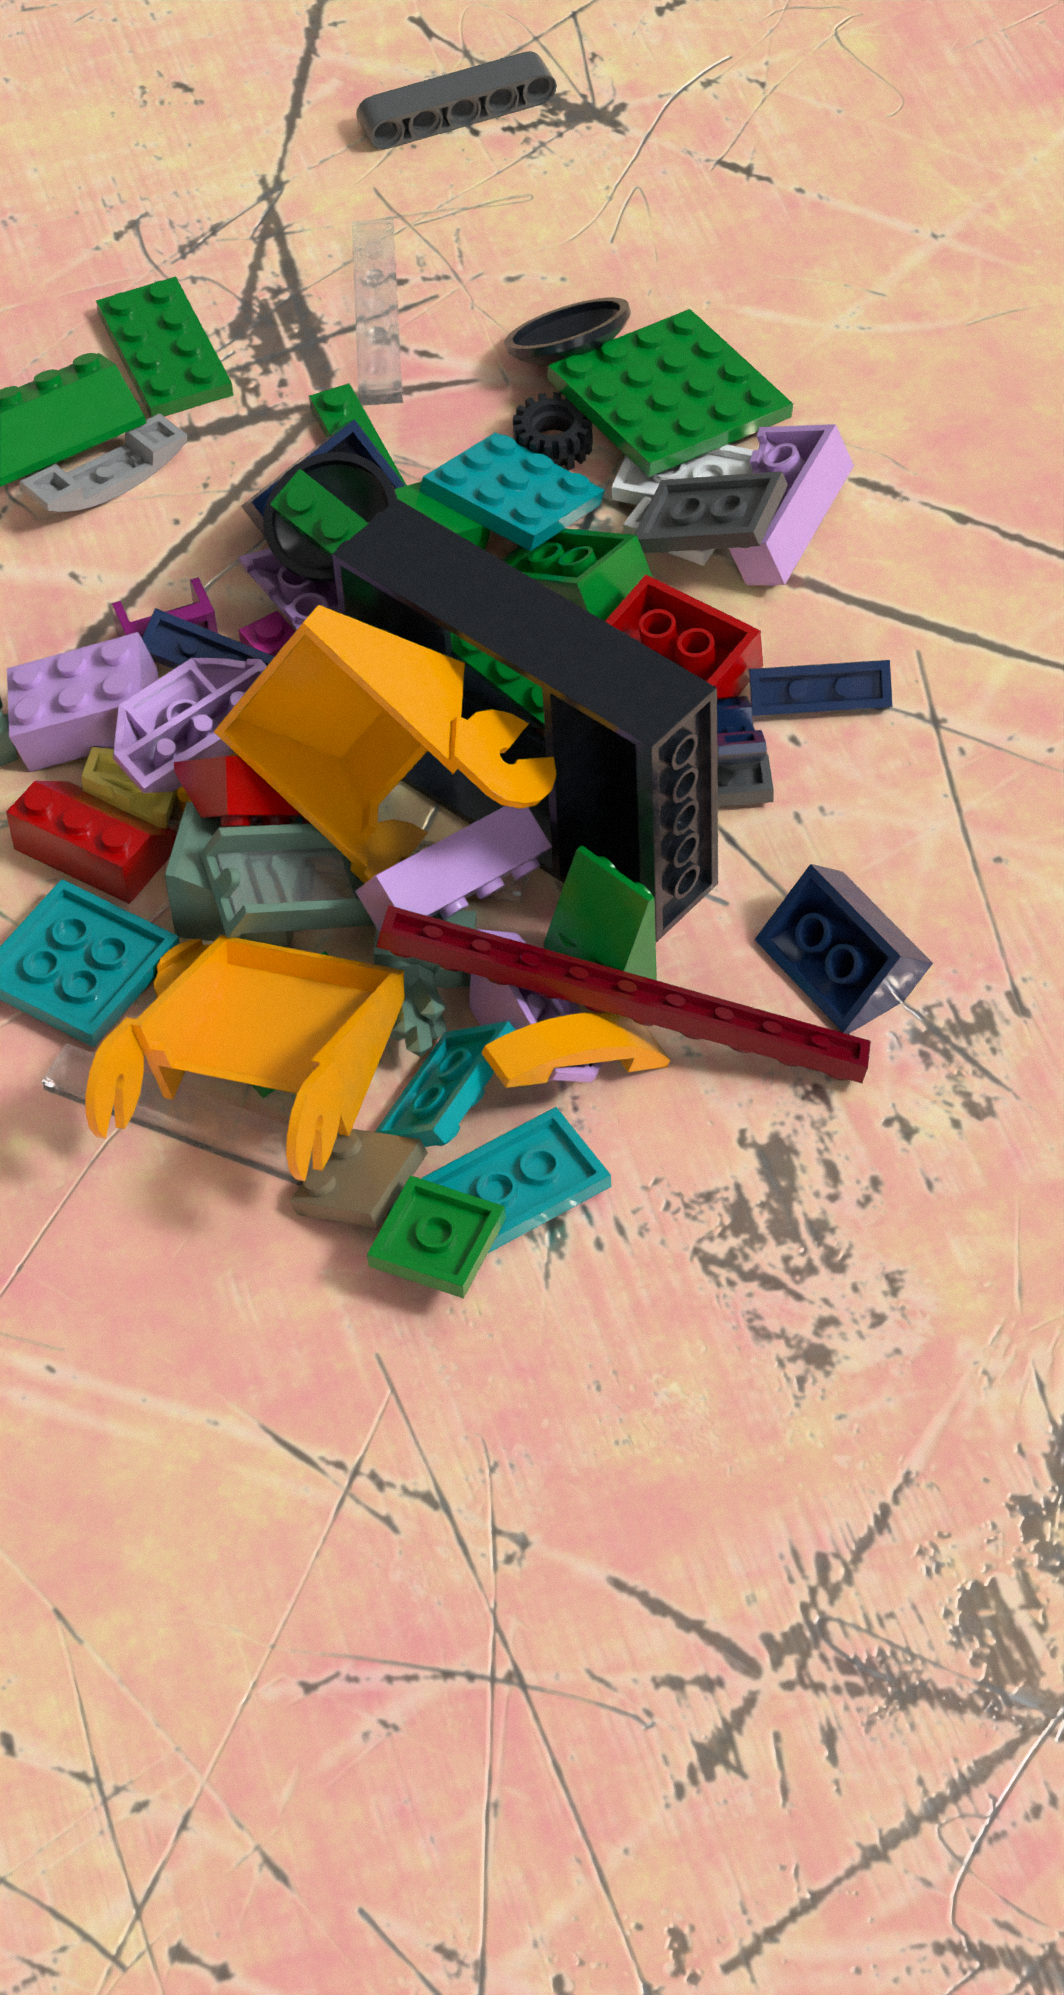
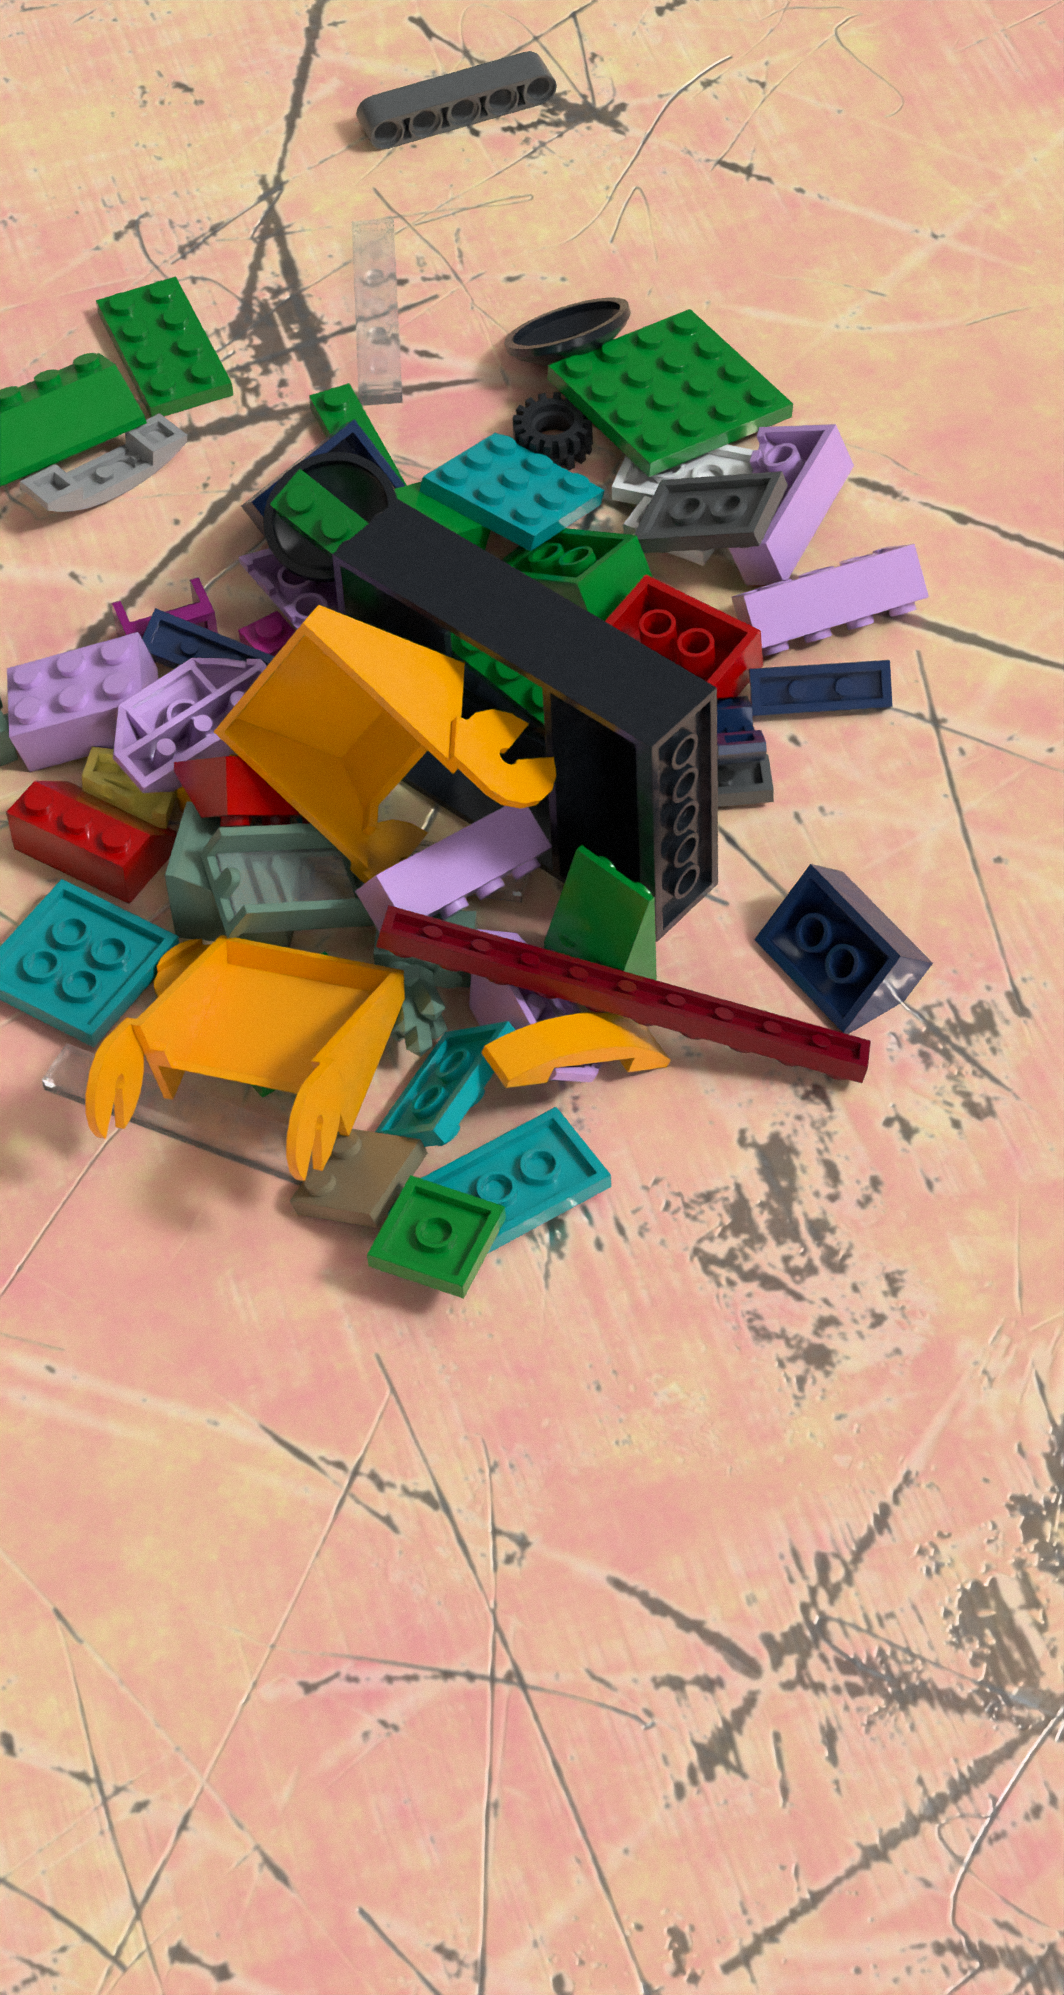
(834, 596): none -> lavender wedge

